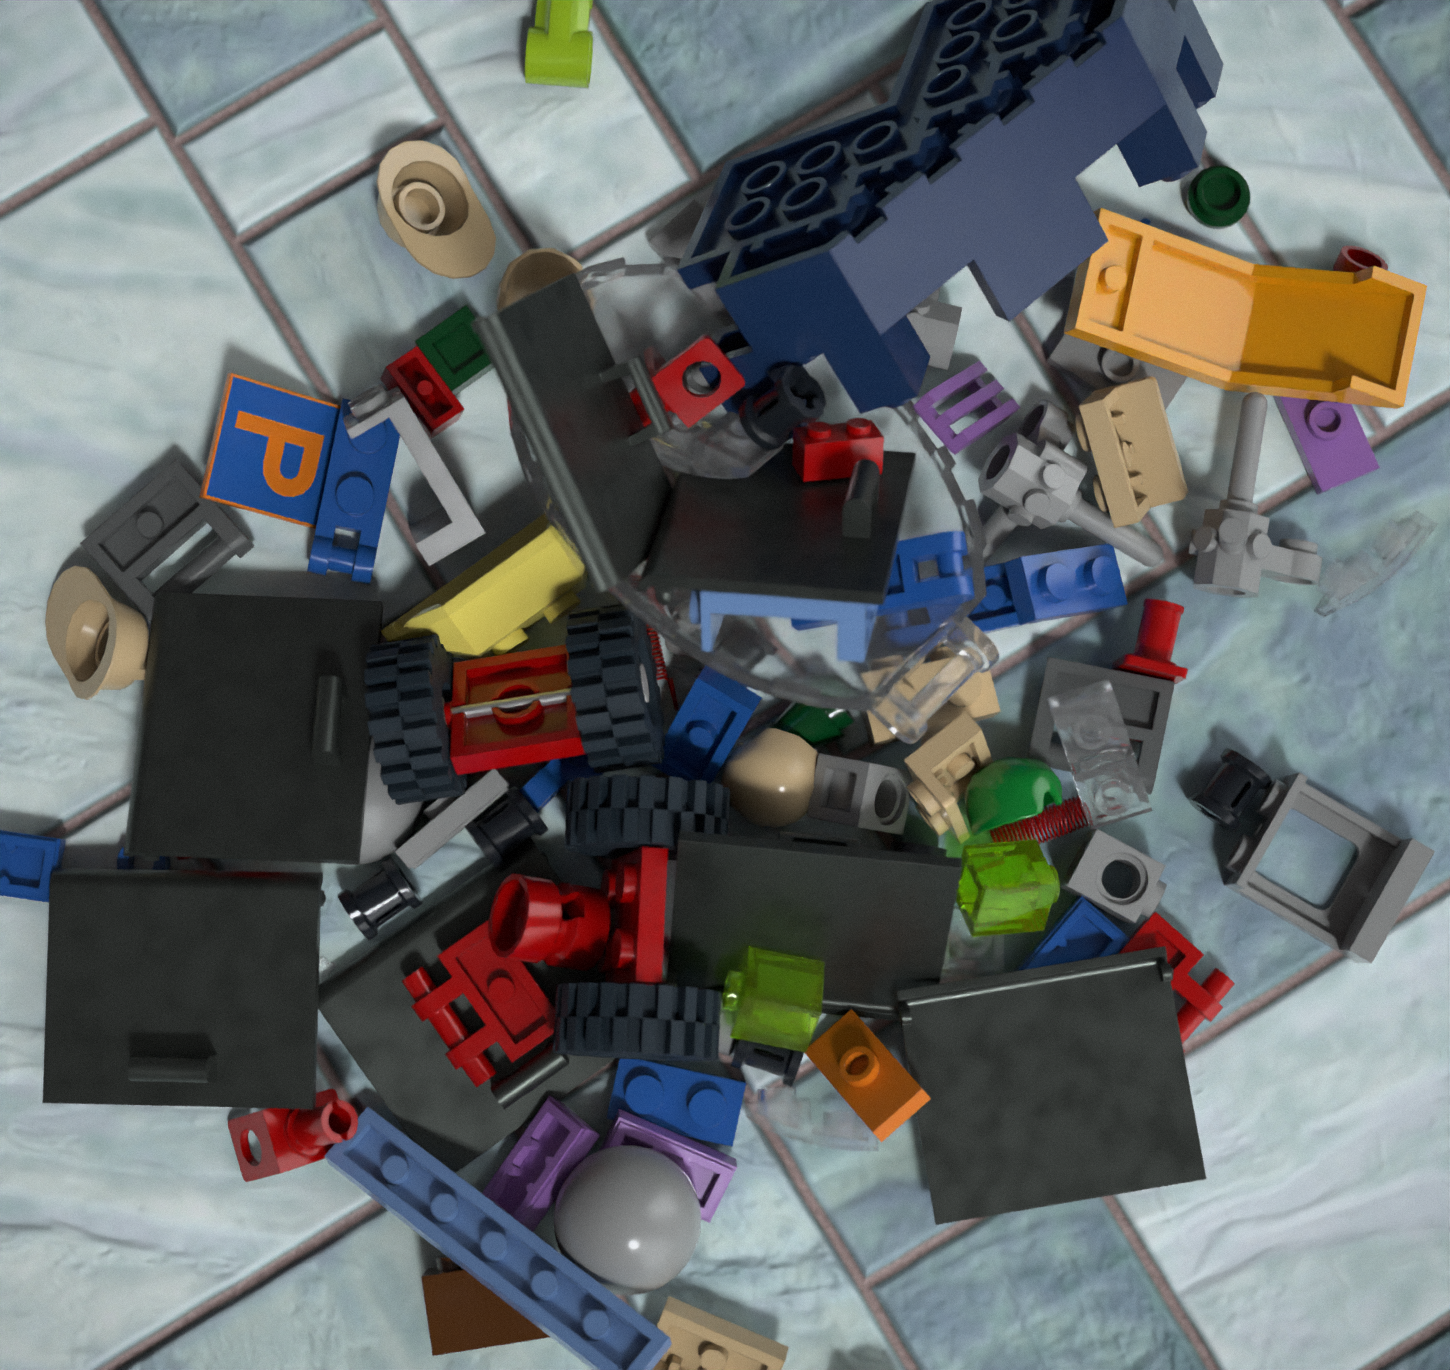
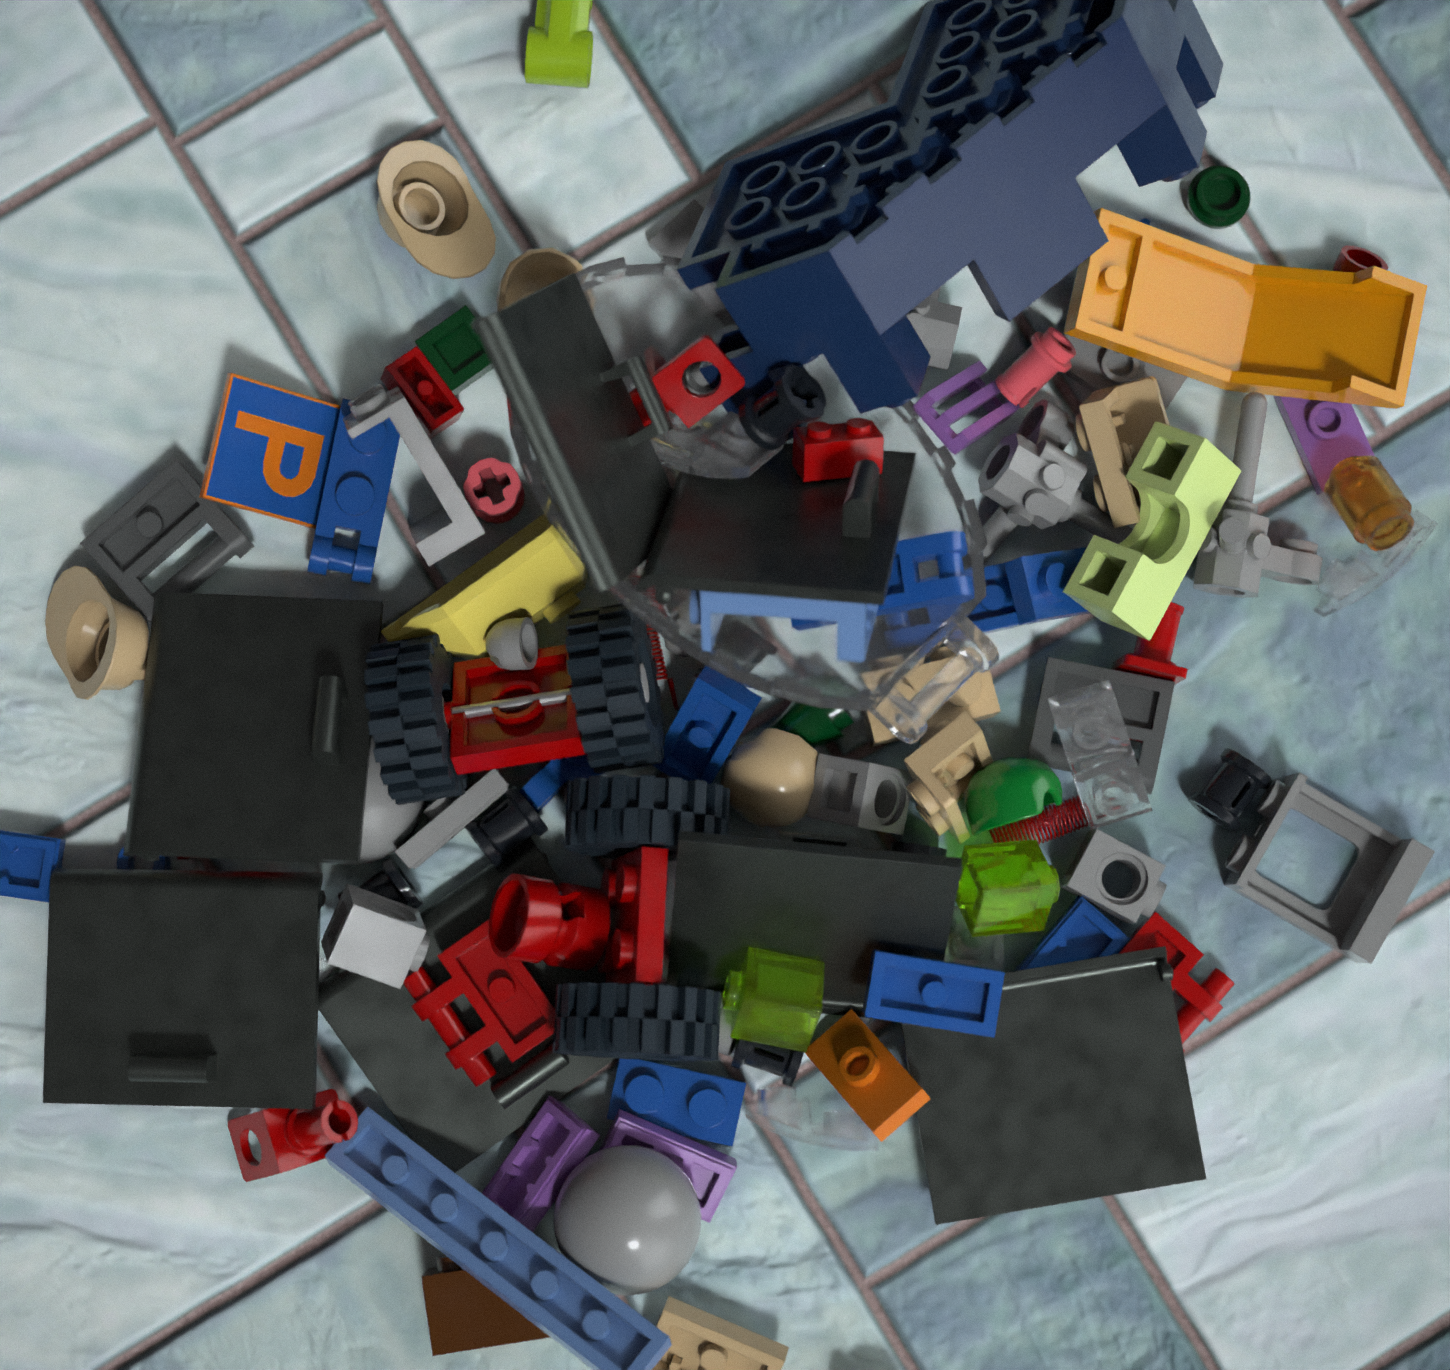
(375, 937): none -> light grey brick
(475, 488): none -> coral bush
(513, 644): none -> light grey hinge
(933, 993): none -> blue plate
(1036, 366): none -> coral pin
(1181, 493): none -> yellowish green arch
(1369, 502): none -> clear orange brick

